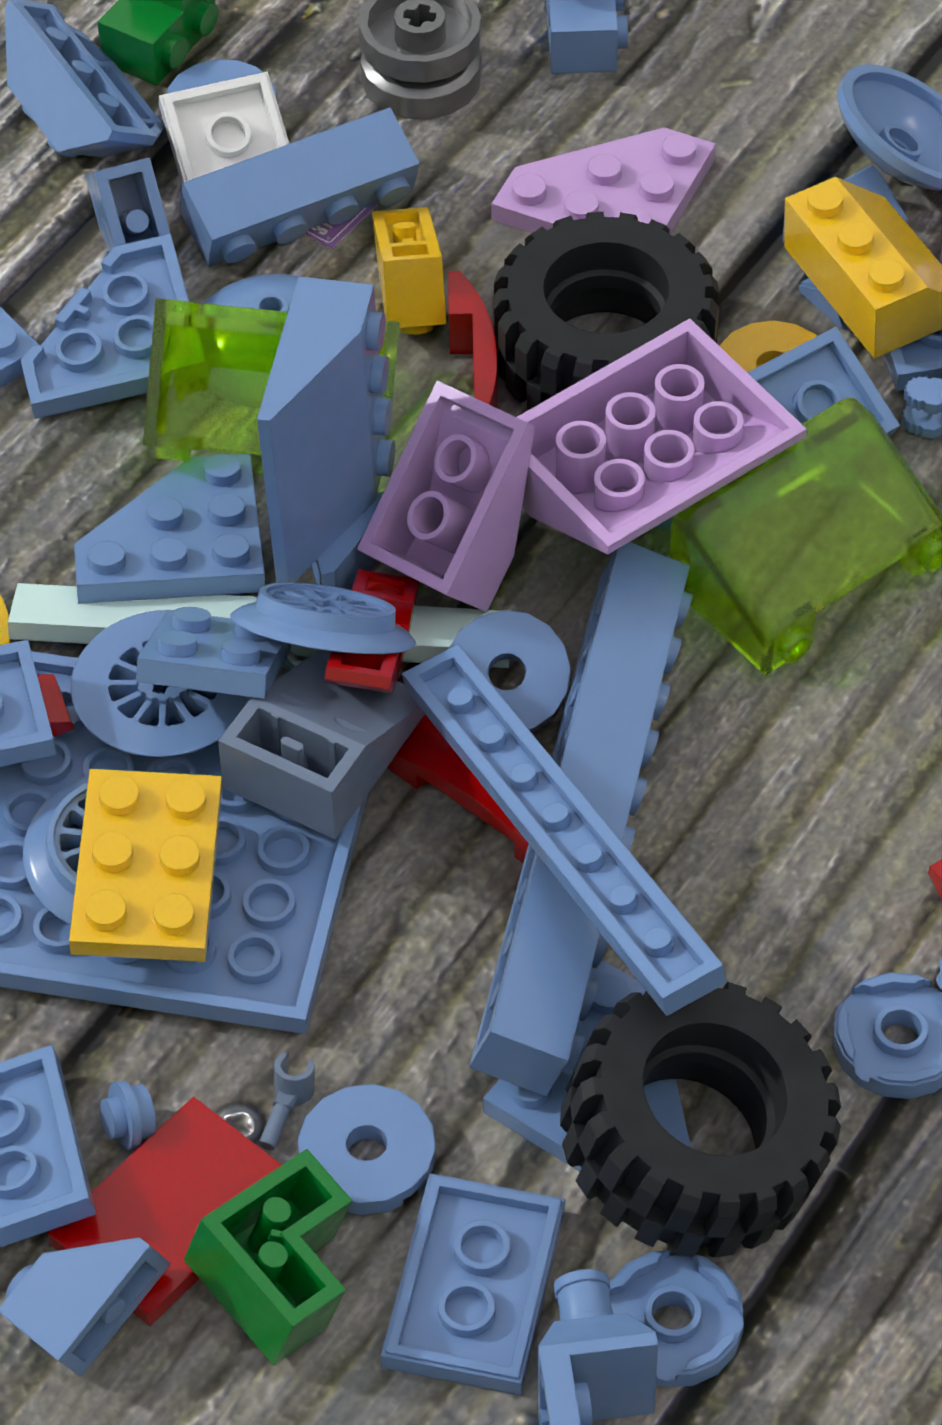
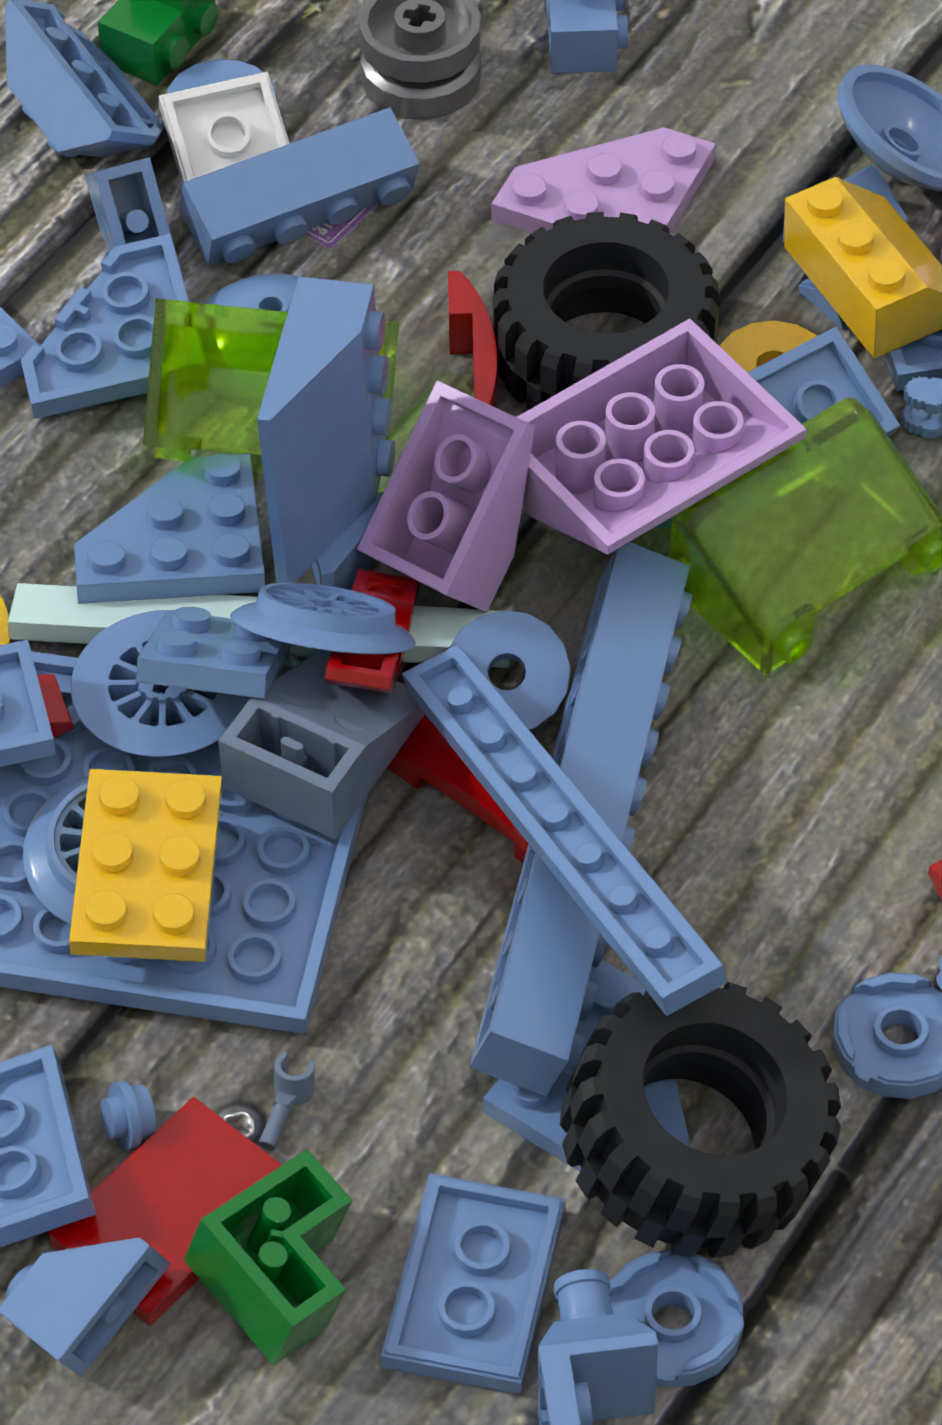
(375, 1115): medium blue tile -> none
(409, 269): yellow slope -> none

